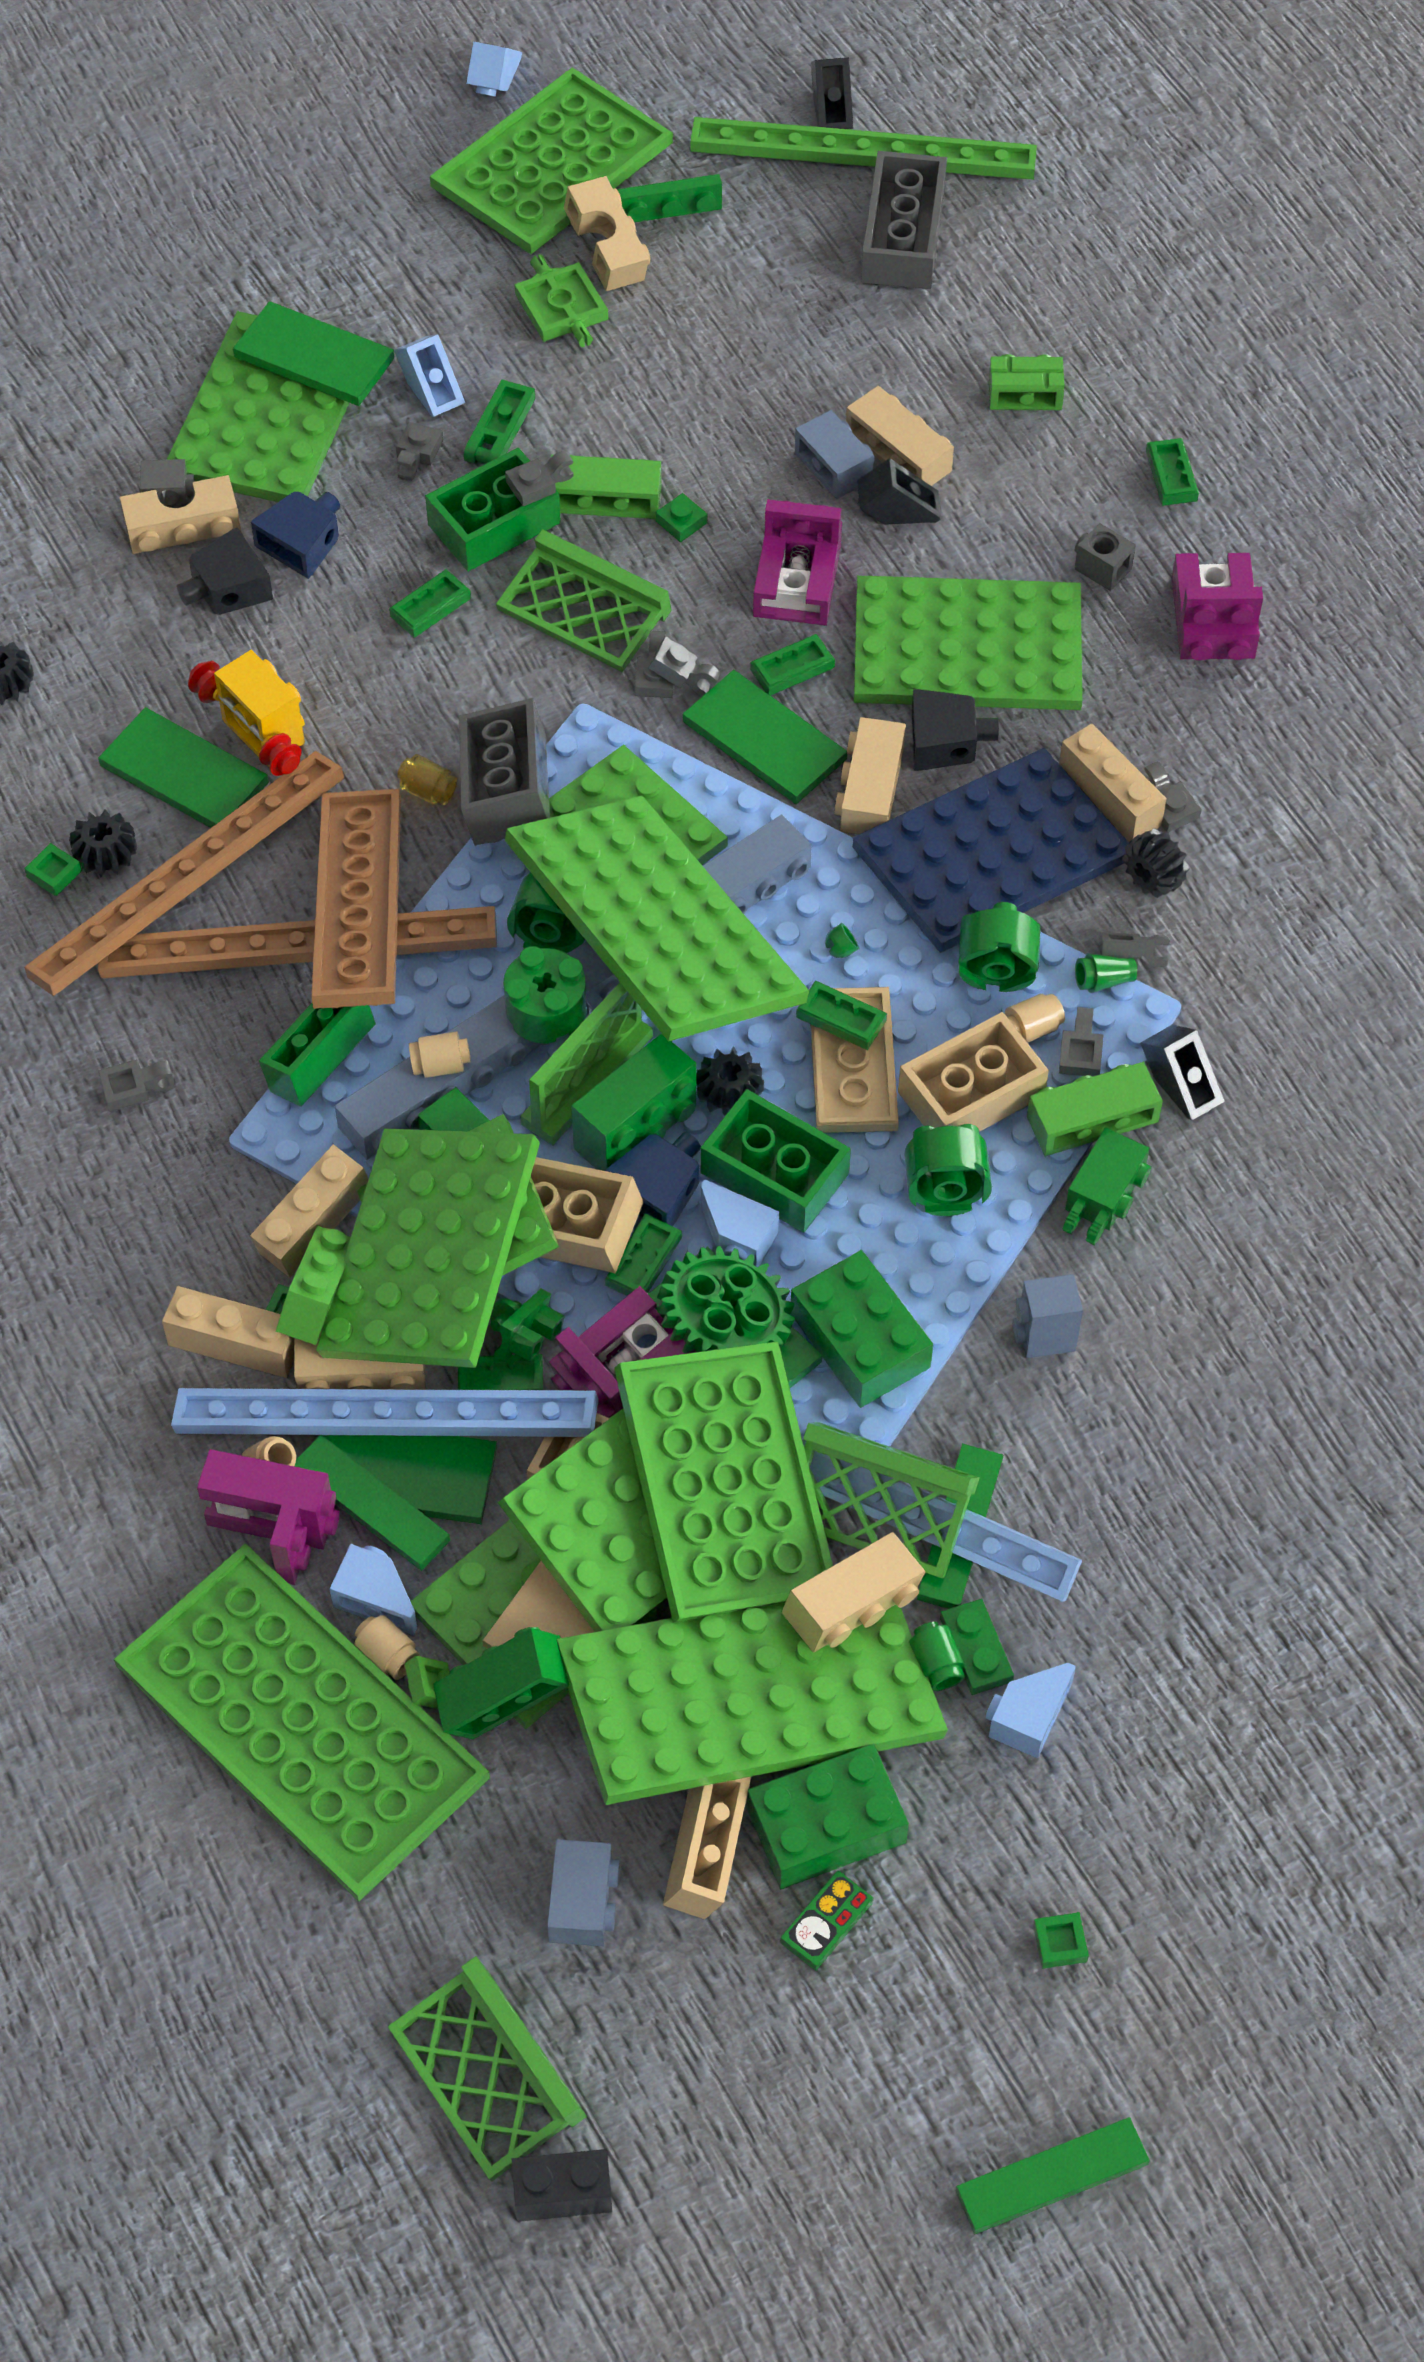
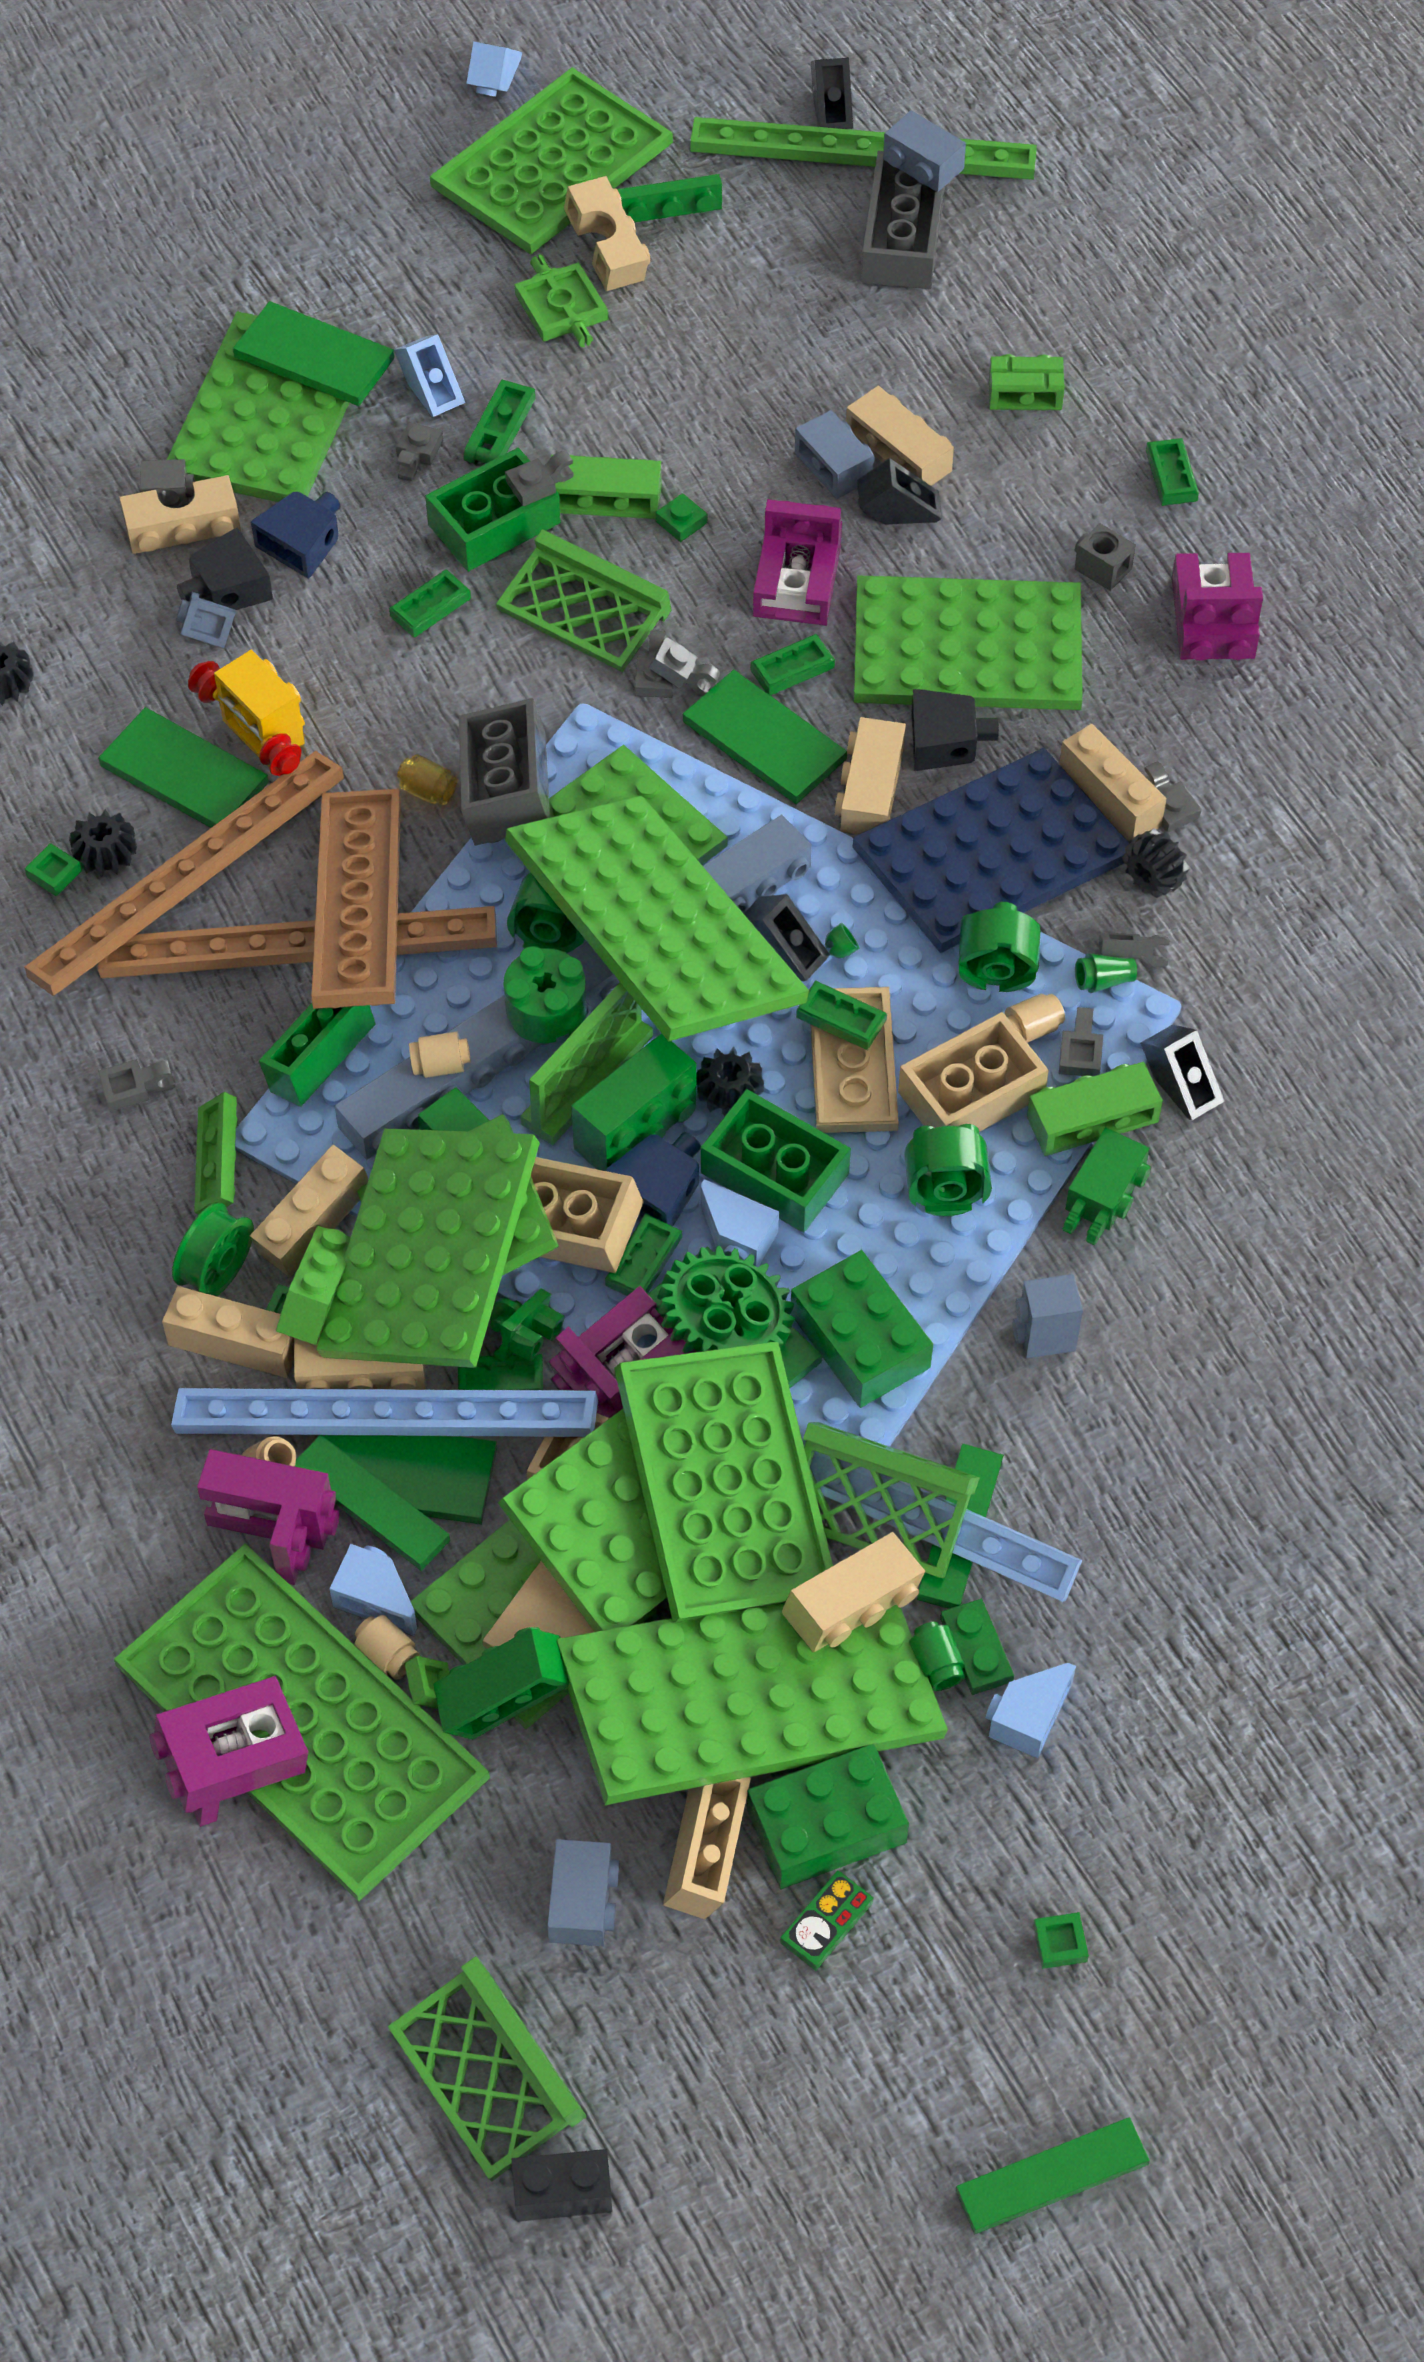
(205, 620): none -> sand blue bracket
(212, 1250): none -> green wheel
(215, 1152): none -> bright green plate
(245, 1761): none -> magenta brick
(788, 934): none -> black slope
(924, 151): none -> sand blue brick

